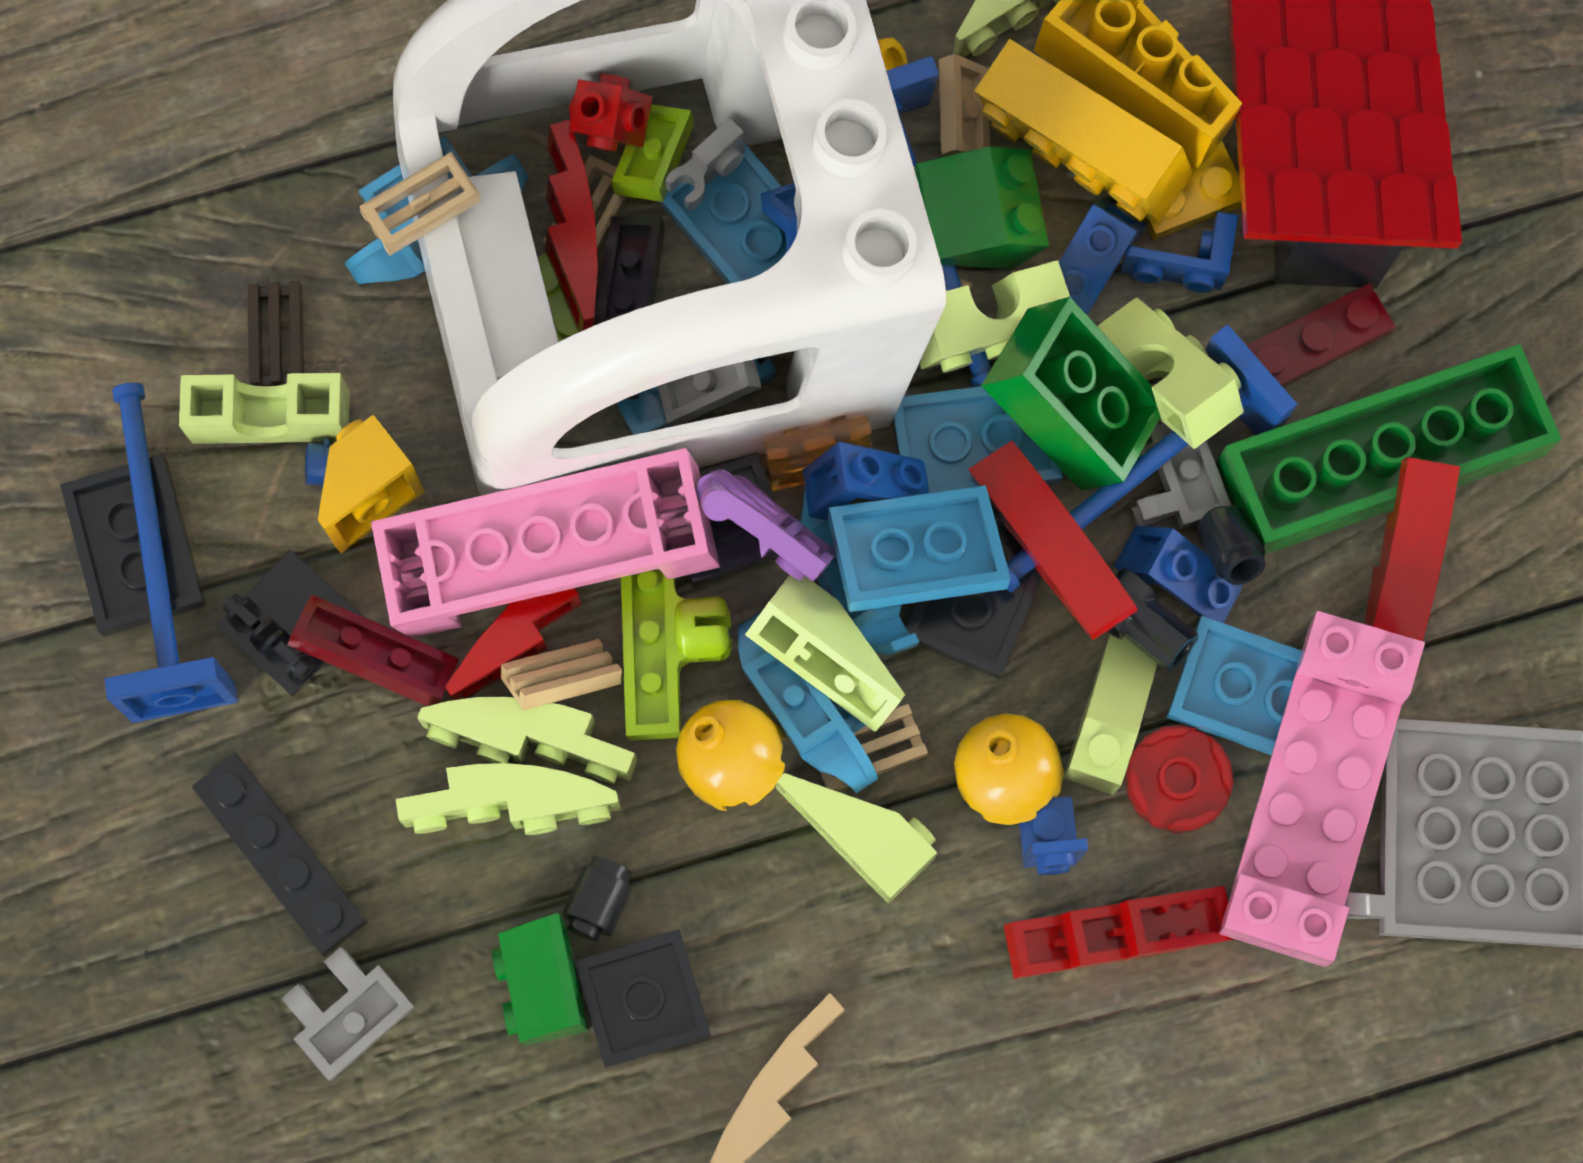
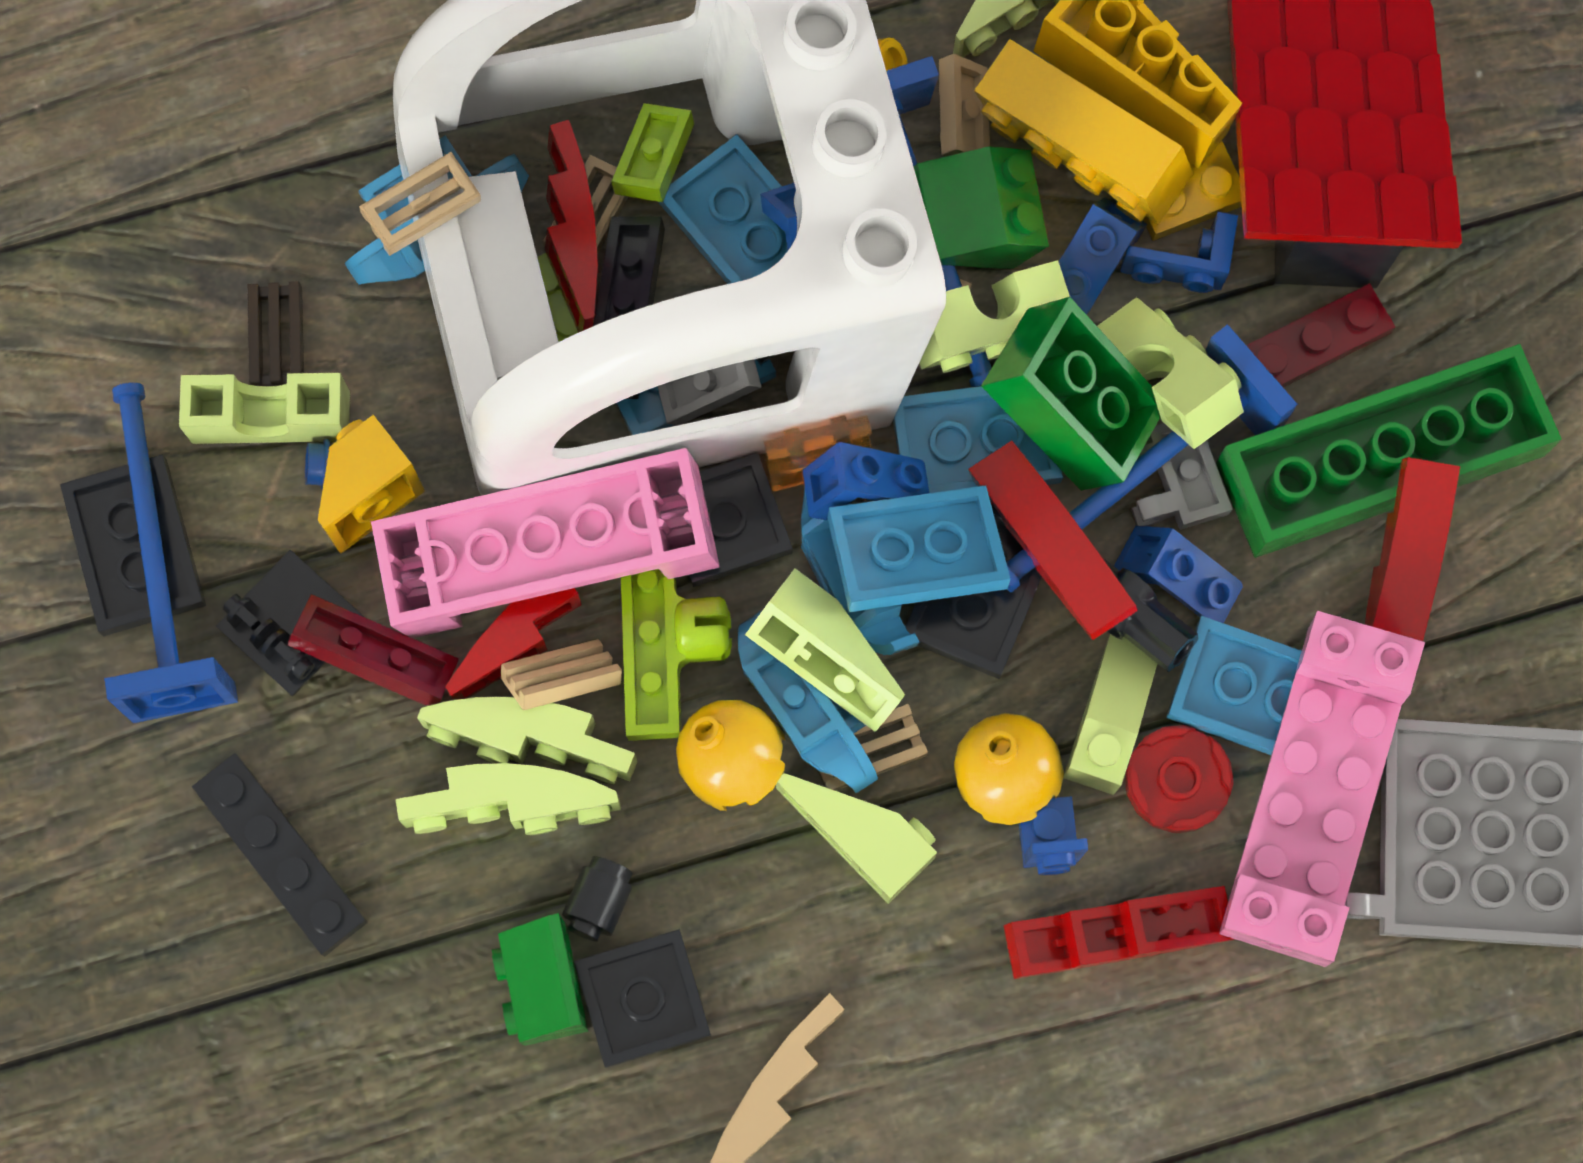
(354, 1021): light grey plate -> none
(609, 113): red brick -> none
(714, 156): light grey plate -> none
(748, 506): medium lavender plate -> none
(1231, 544): black brick -> none

